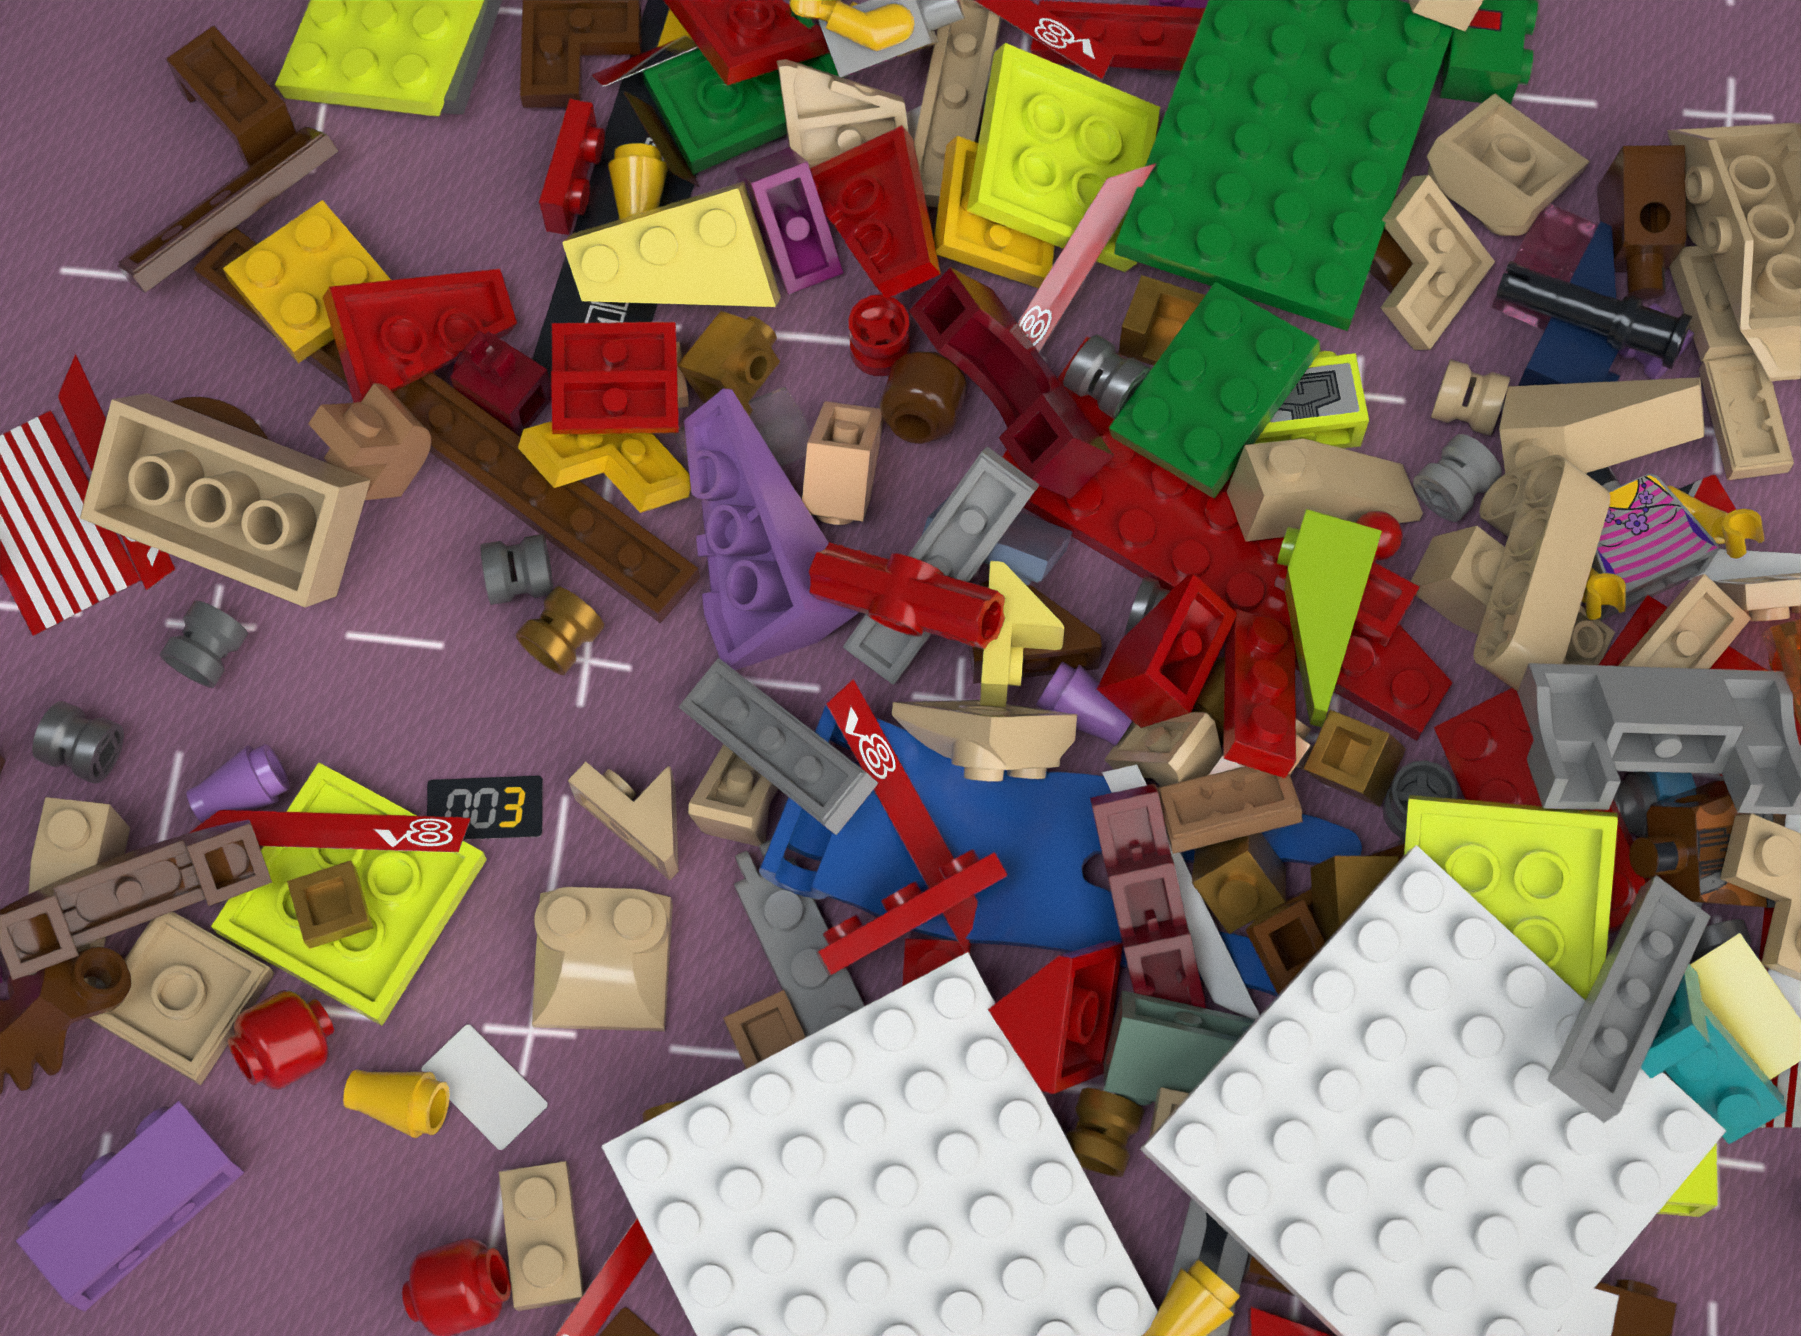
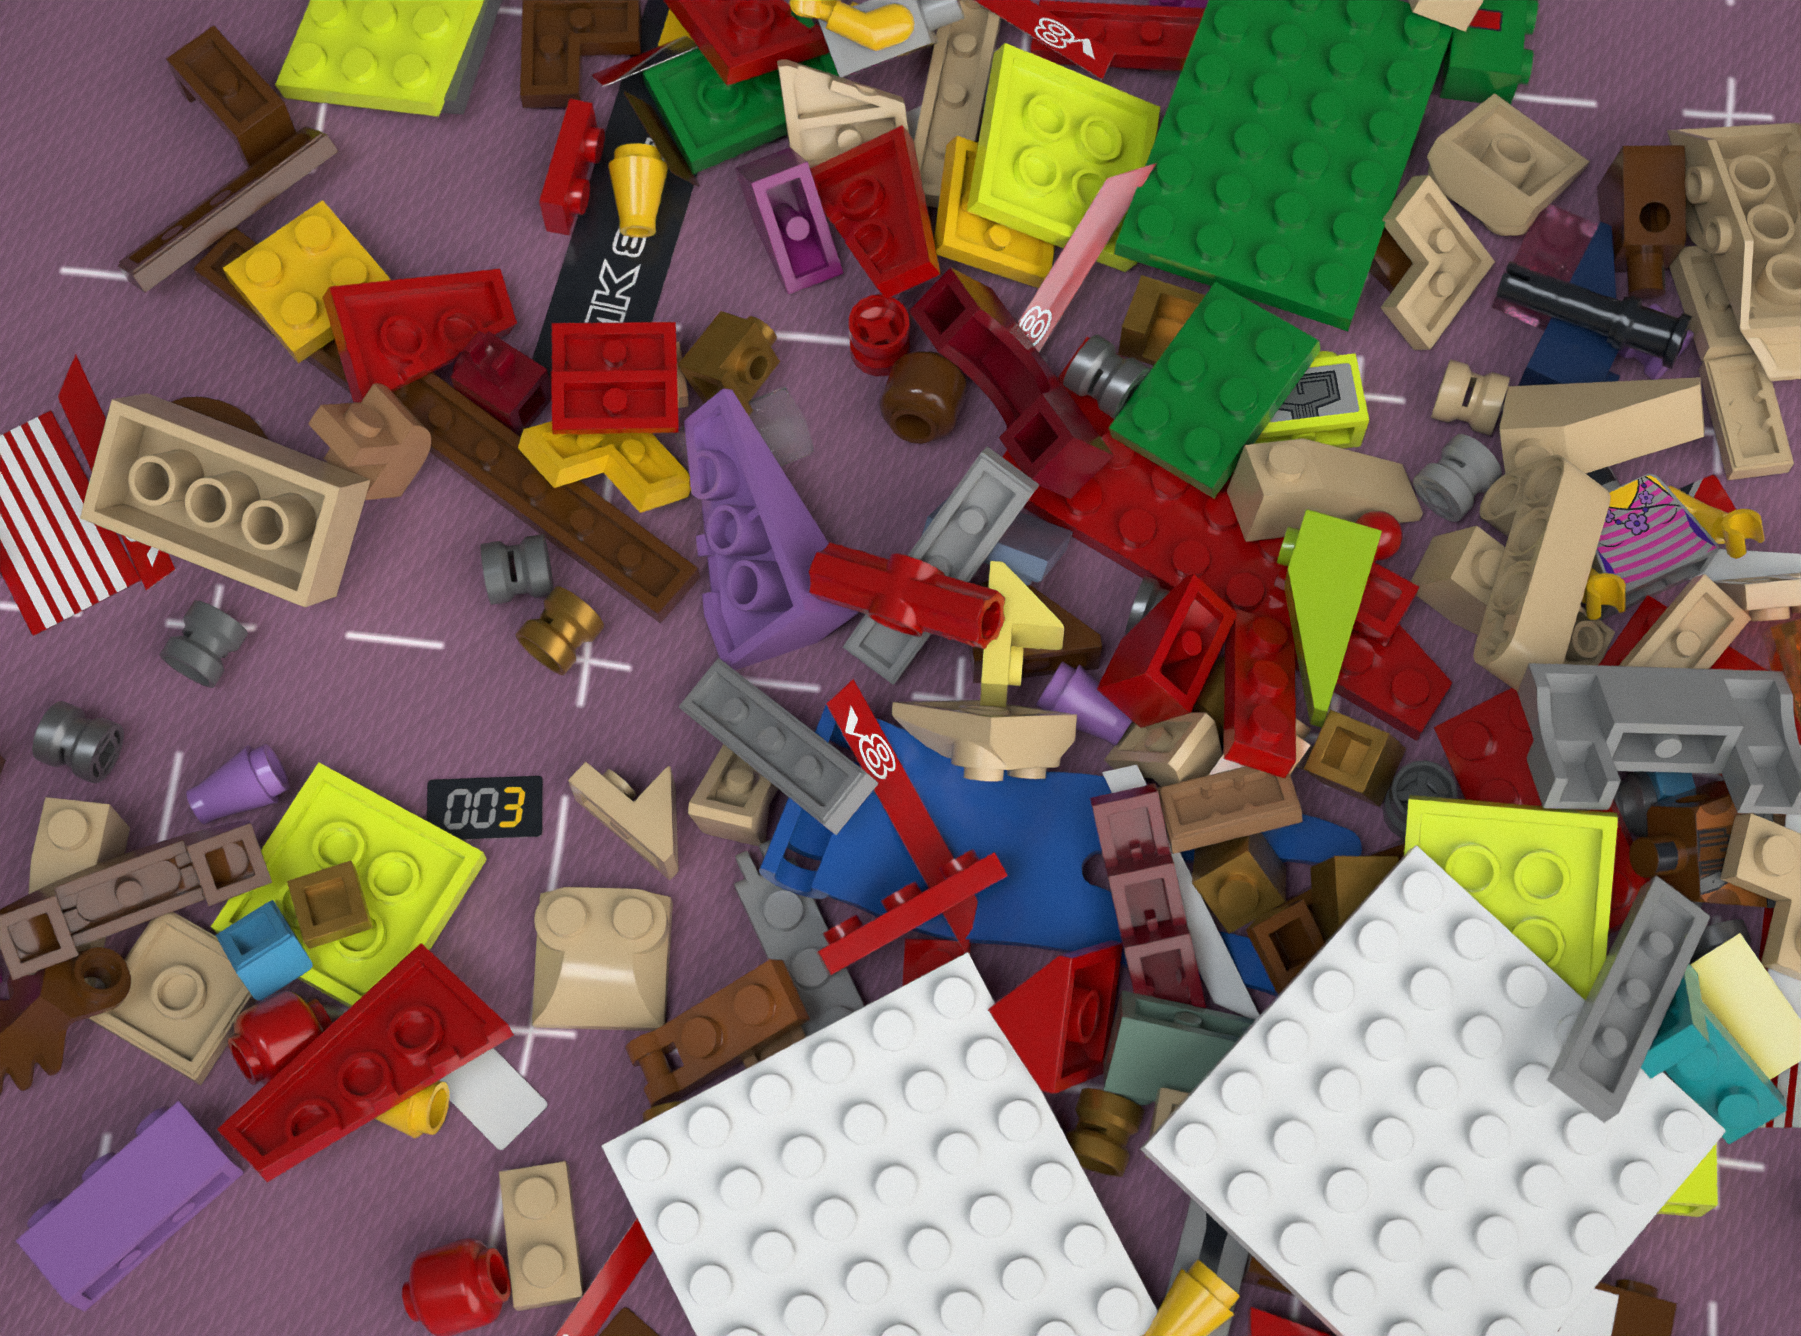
(264, 951): none -> dark azure slope
(348, 830): red sticker -> none
(373, 1057): none -> red wing
(678, 254): light yellow wedge -> none
(719, 1032): none -> dark orange plate
(842, 462): light nougat slope -> none

